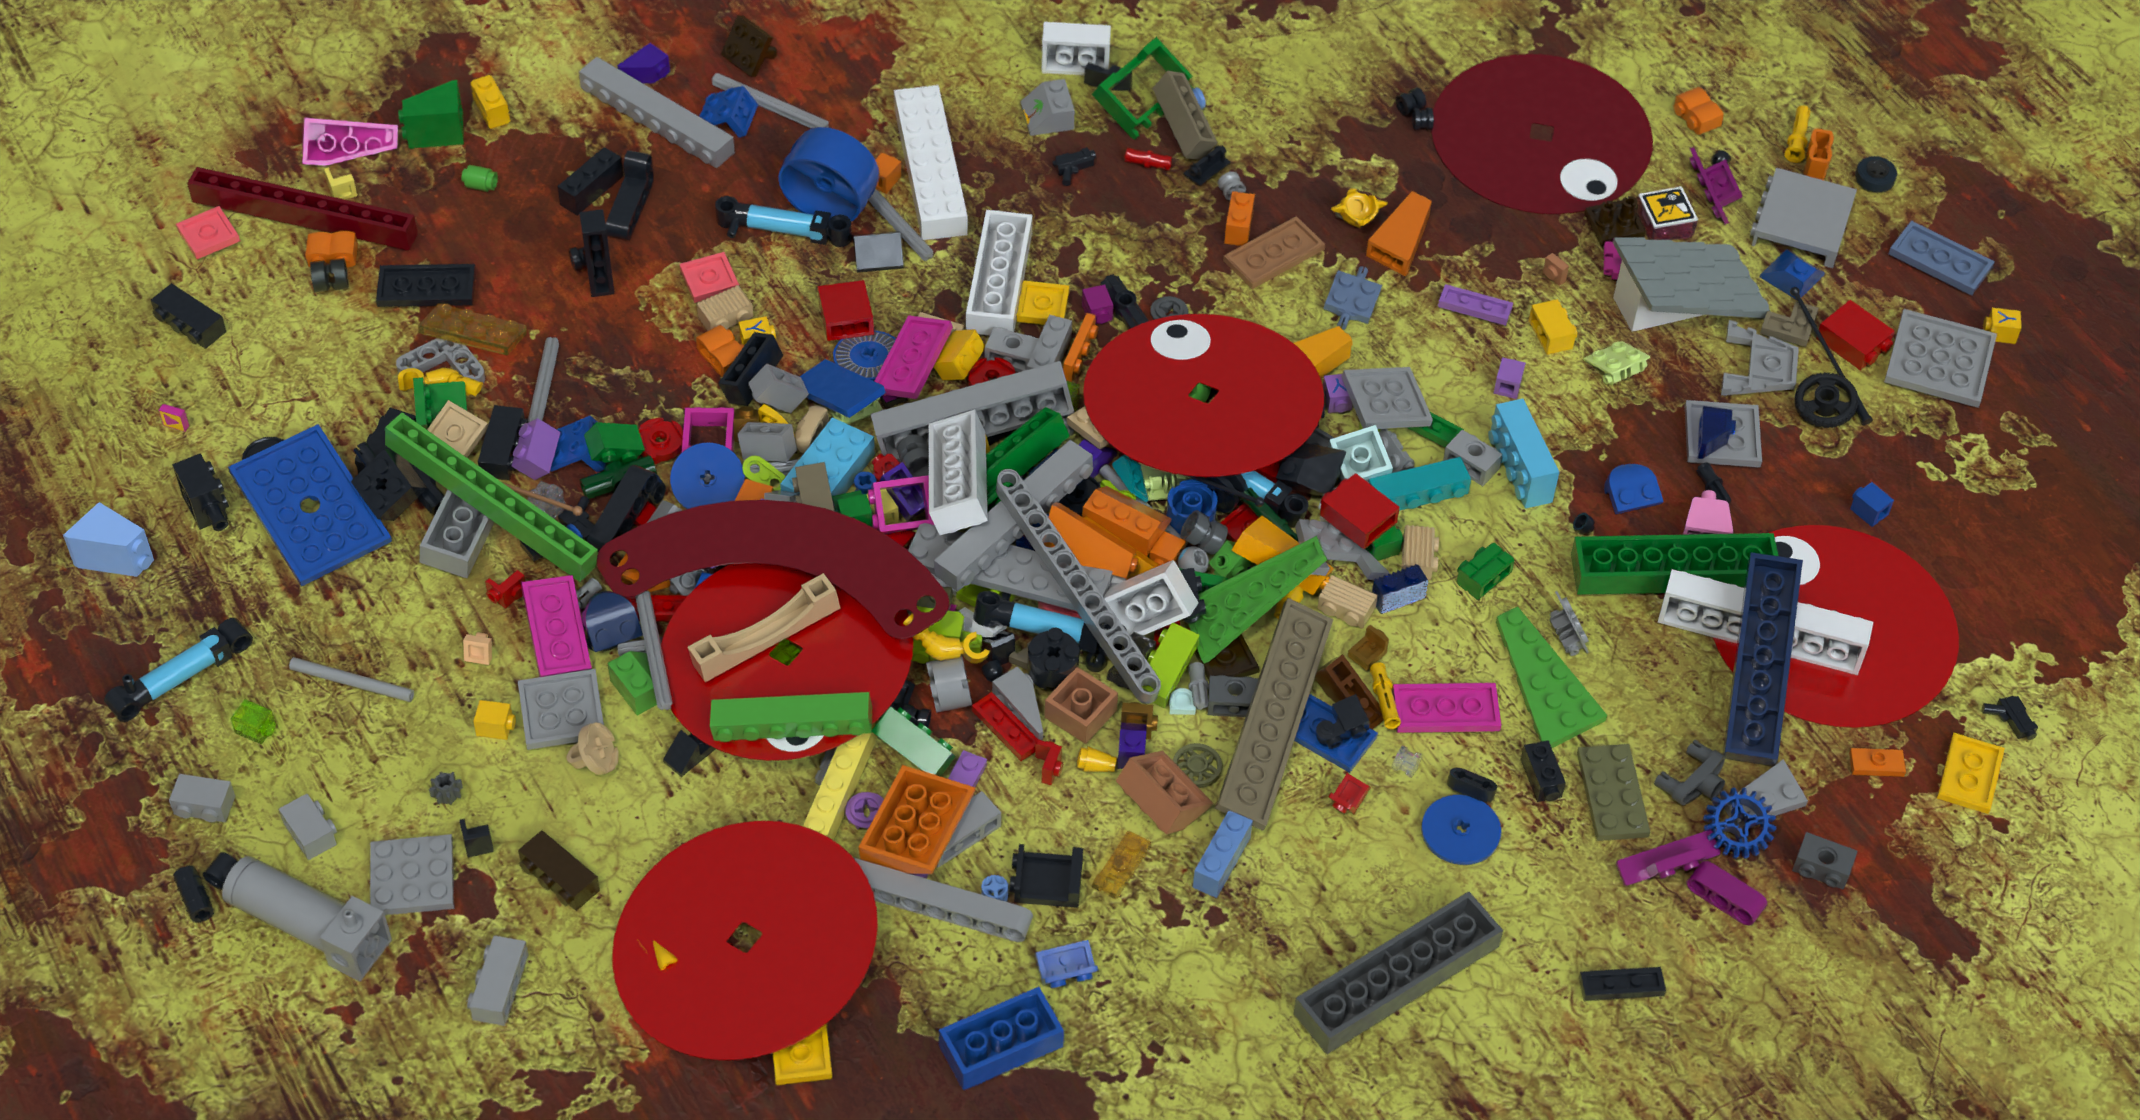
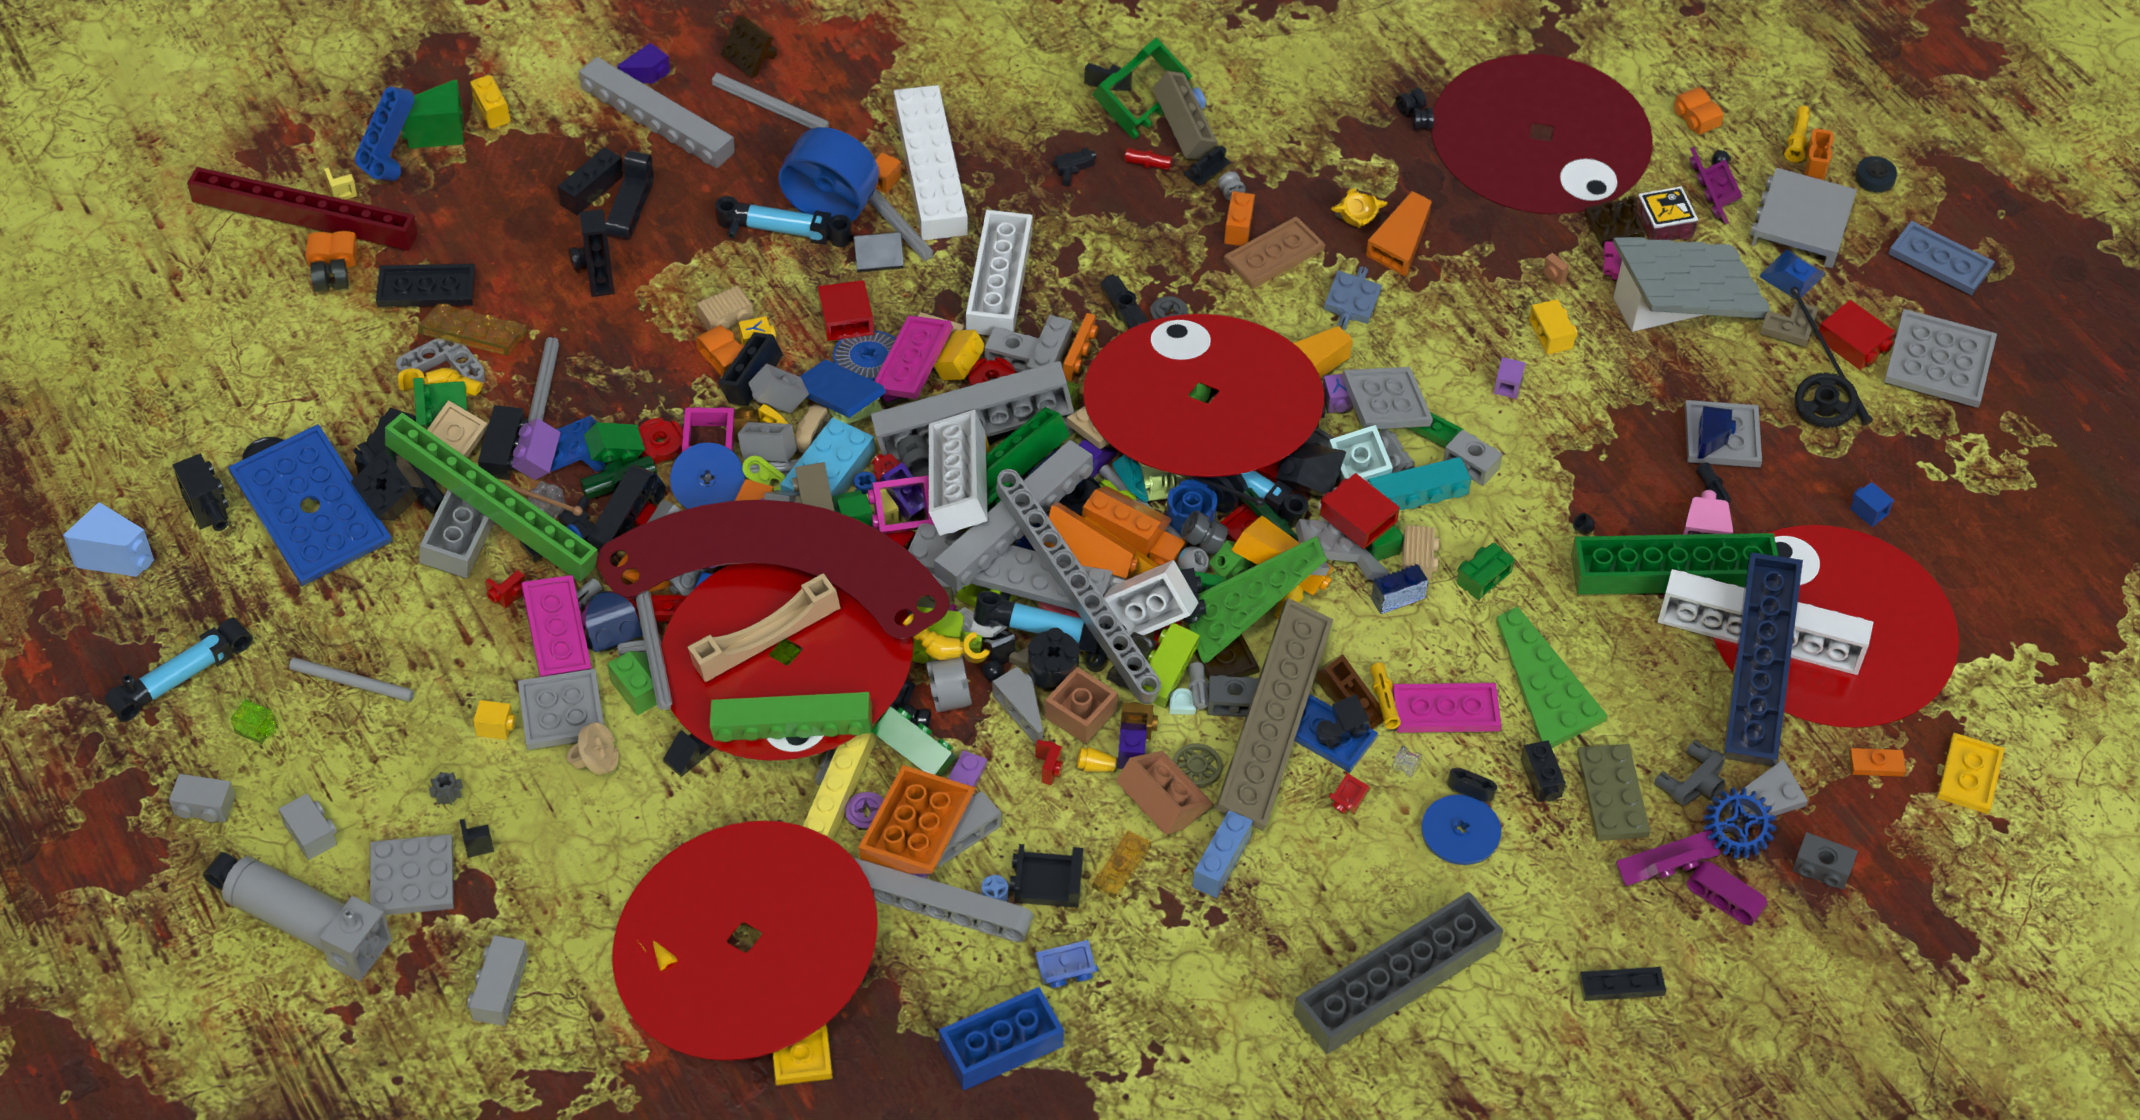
(173, 417): dark pink tile -> none
(188, 316): black brick -> none
(193, 894): black axle -> none
(208, 232): coral plate -> none
(337, 141): dark pink wedge -> none
(382, 134): none -> blue beam
(478, 648): light nougat tile -> none
(479, 178): bright green brick -> none
(558, 871): dark brown brick -> none
(708, 276): coral plate -> none
(730, 106): blue bracket -> none
(1005, 726): red plate -> none
(1041, 300): yellow plate -> none
(1048, 108): light grey slope -> none
(1071, 46): white brick -> none
(1098, 302): magenta brick -> none
(1347, 602): tan brick -> none
(1369, 648): pearl gold bracket -> none
(1475, 304): medium lavender plate -> none
(1524, 453): medium azure brick -> none
(1568, 628): light grey hinge -> none
(1618, 361): yellowish green hinge -> none
(1632, 488): blue slope -> none
(1770, 363): light grey wing -> none
(2004, 323): yellow brick -> none
(2014, 712): black piece -> none

